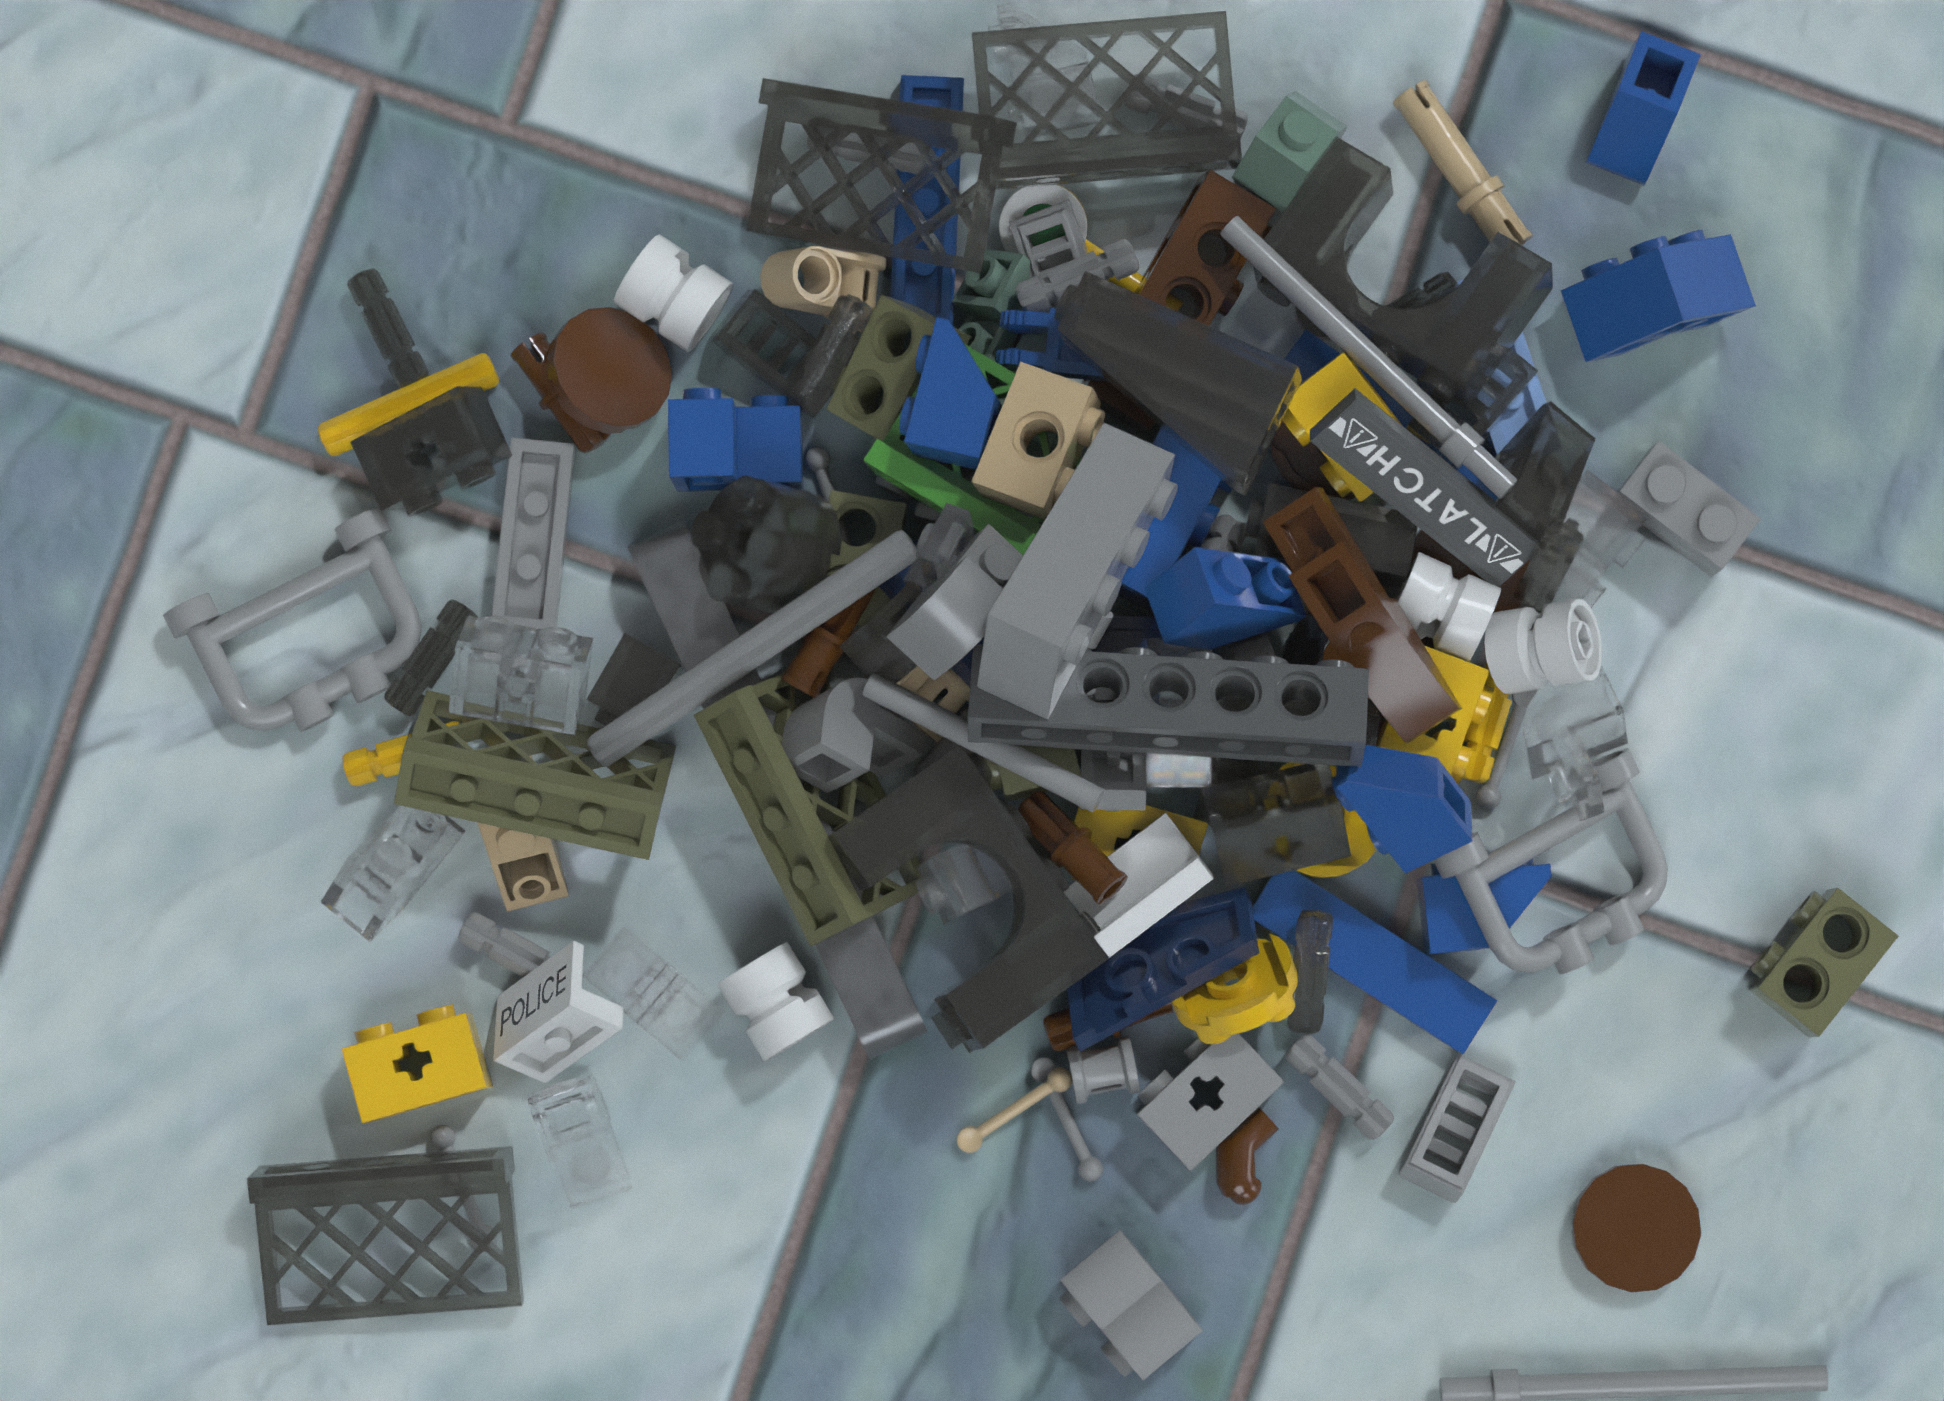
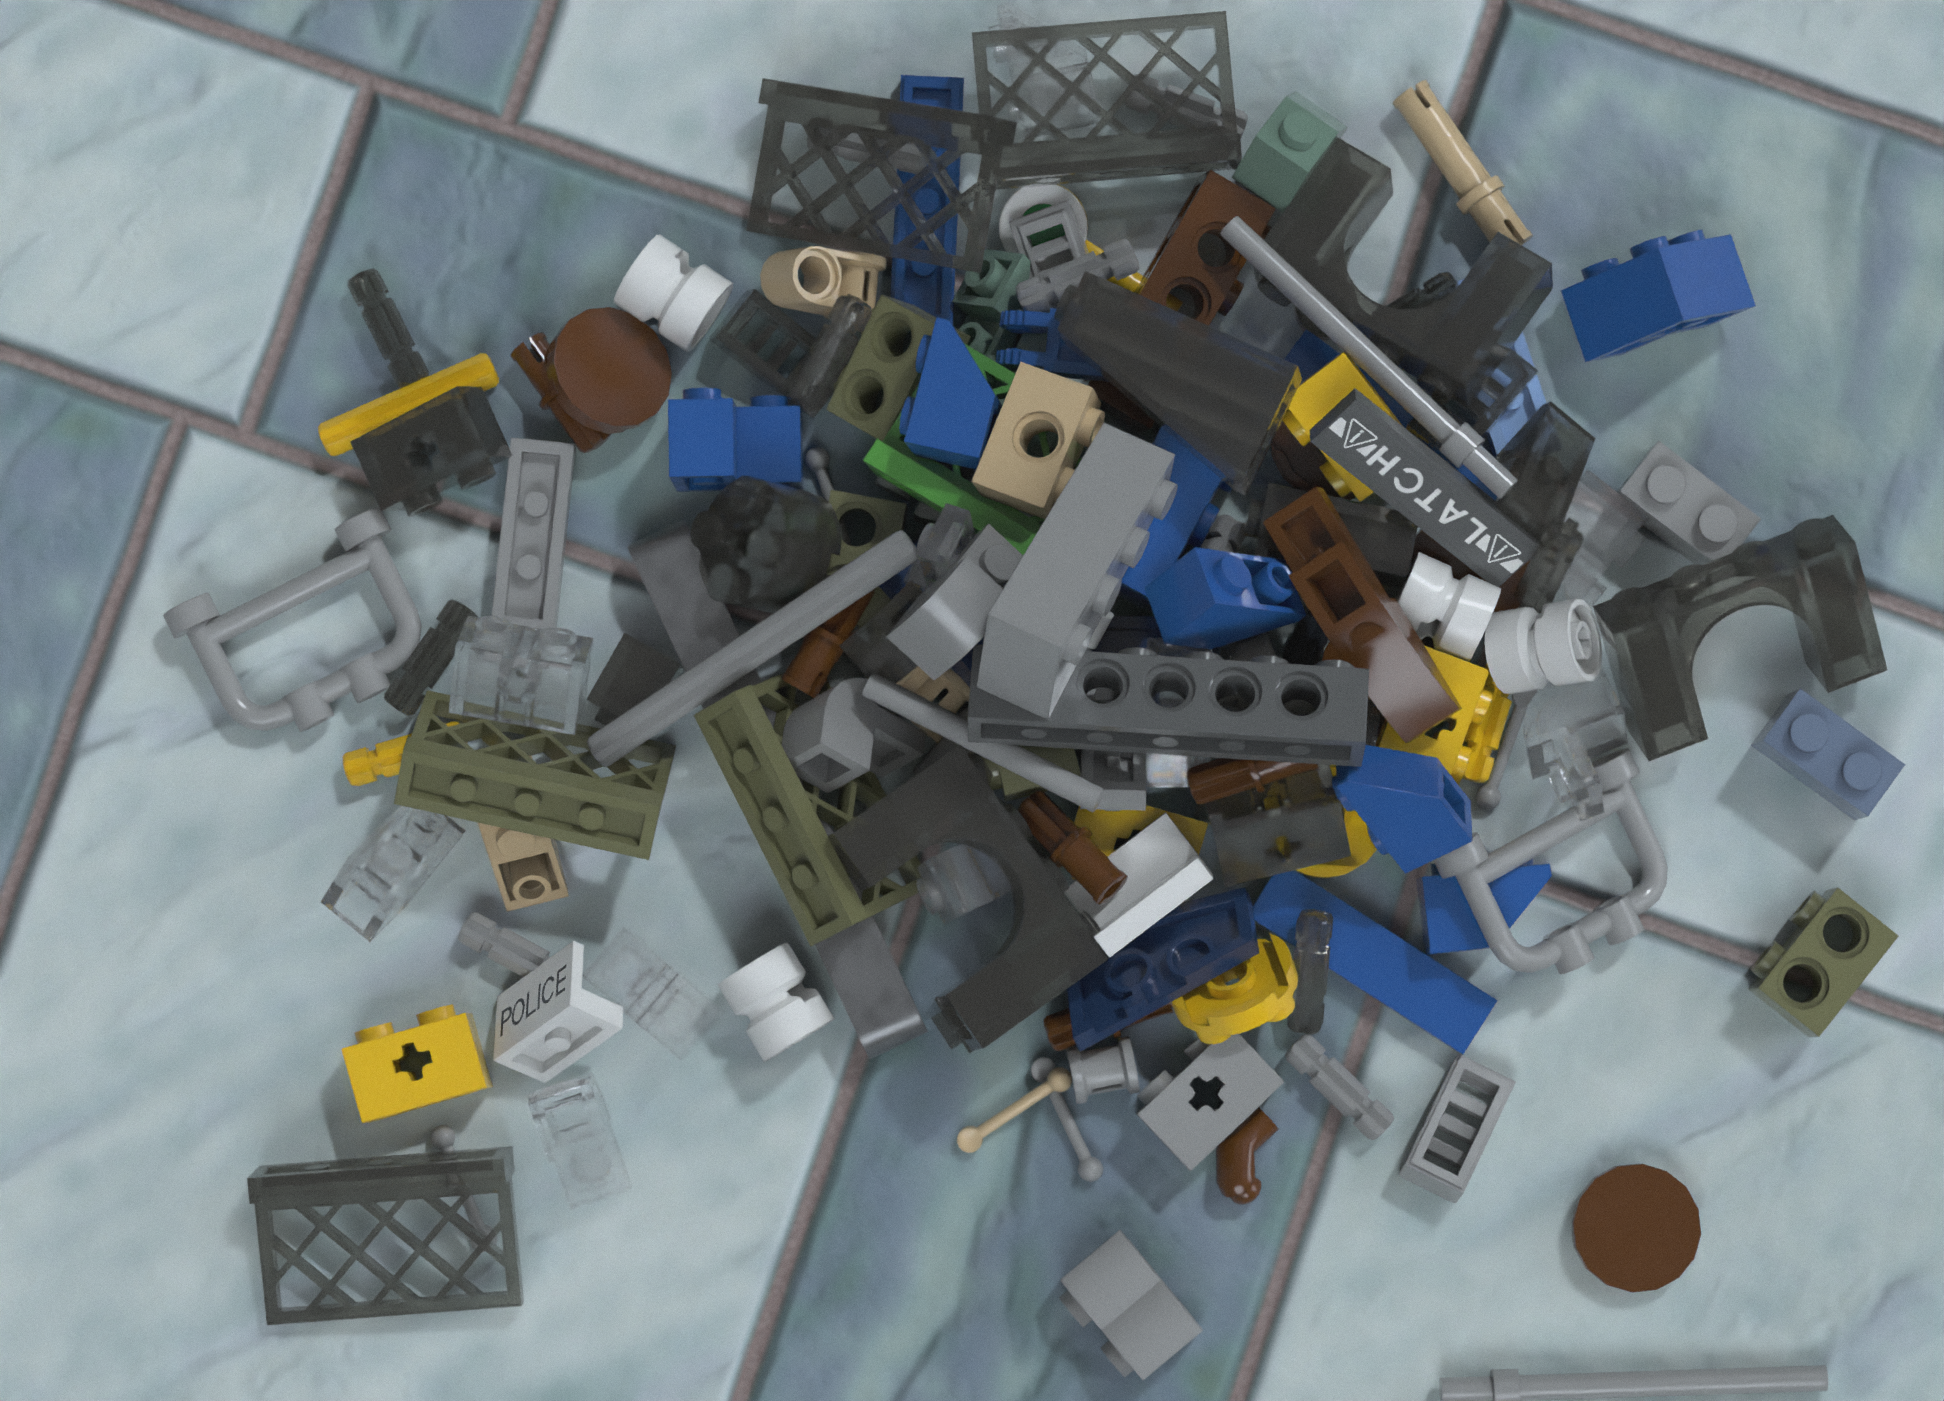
(1231, 776): none -> reddish brown axle
(1643, 107): blue slope -> none
(1658, 627): none -> clear smoke arch
(1828, 754): none -> sand blue brick

